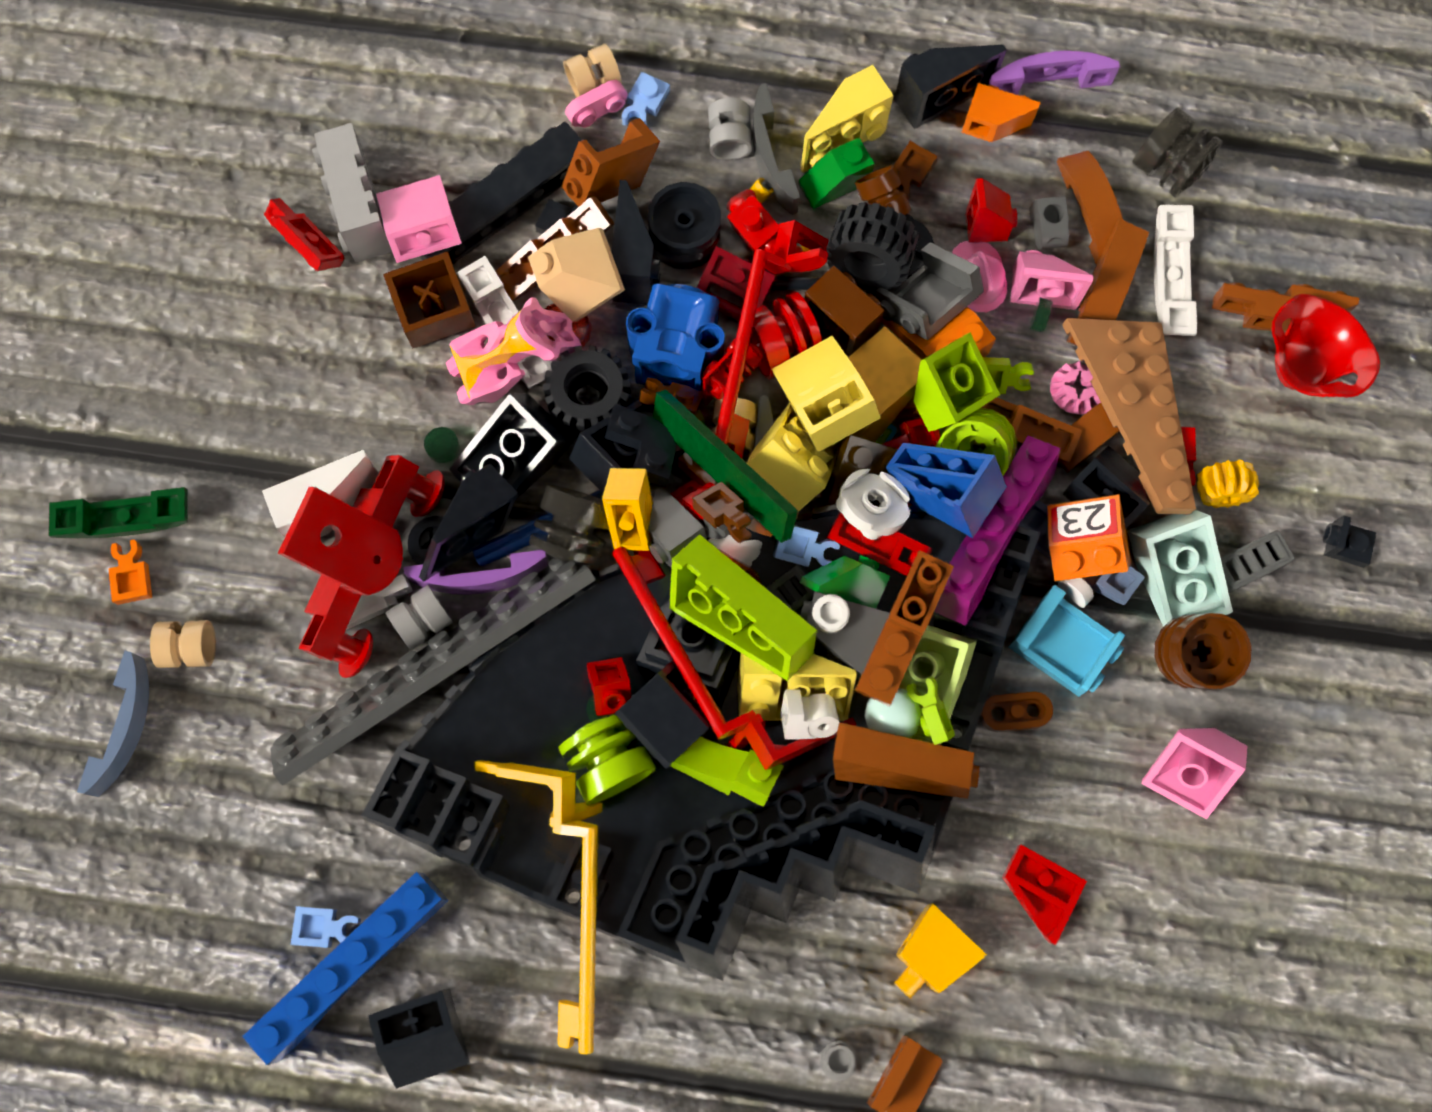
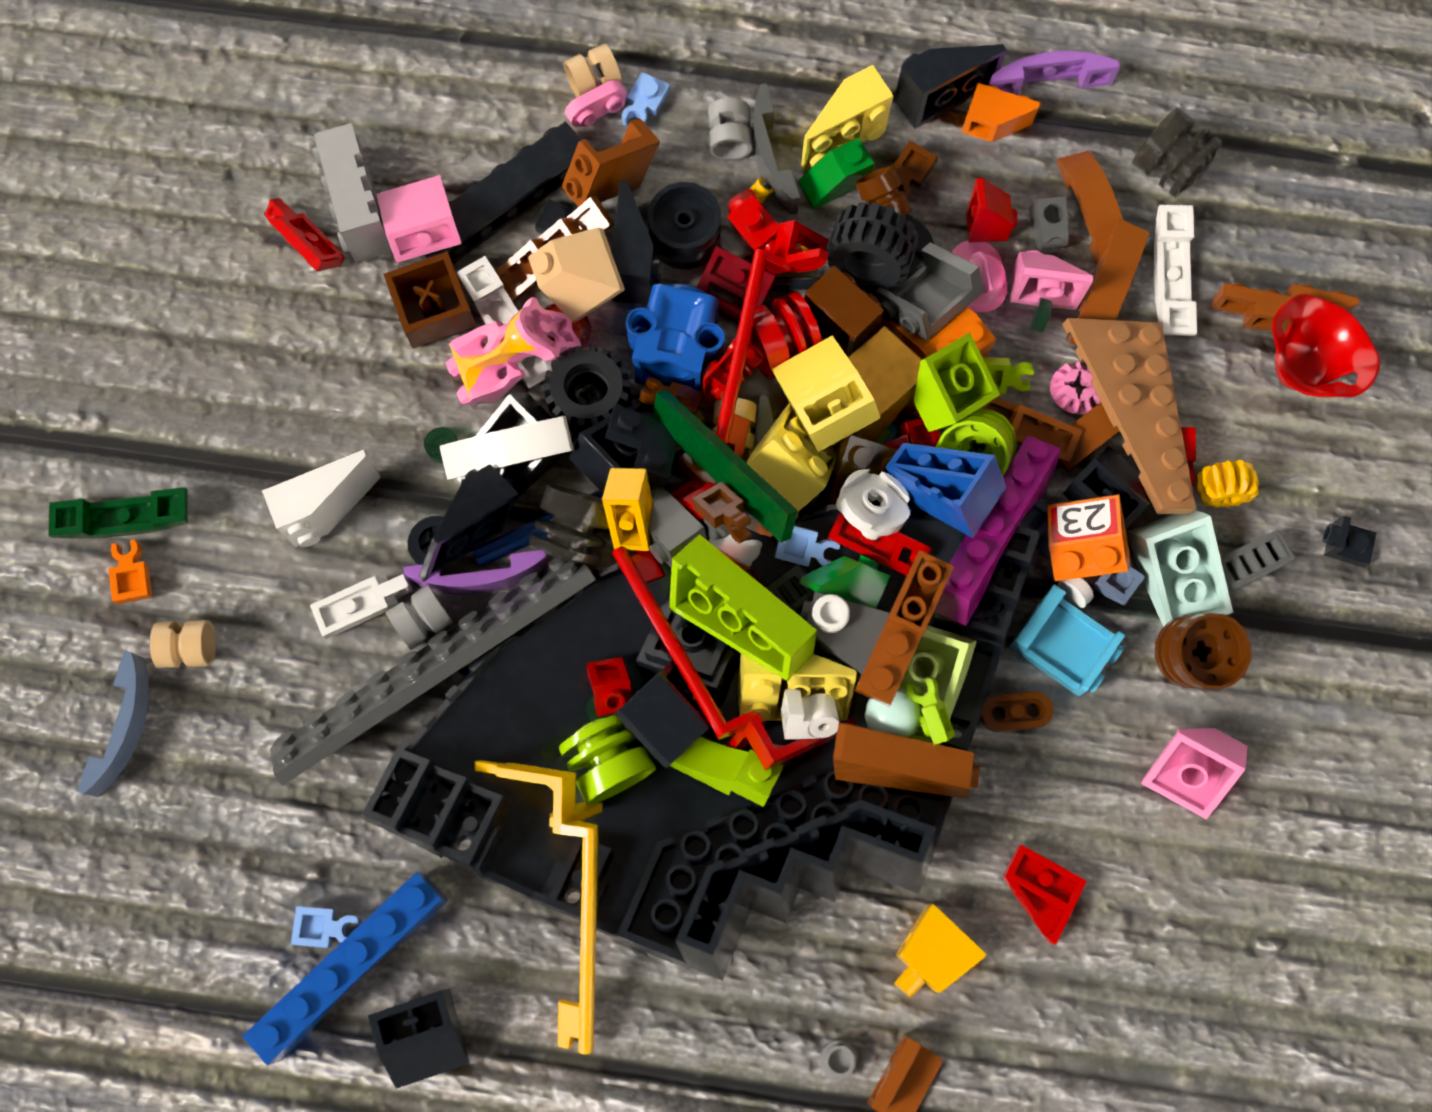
(360, 559): red piece -> none
(507, 446): none -> white slope

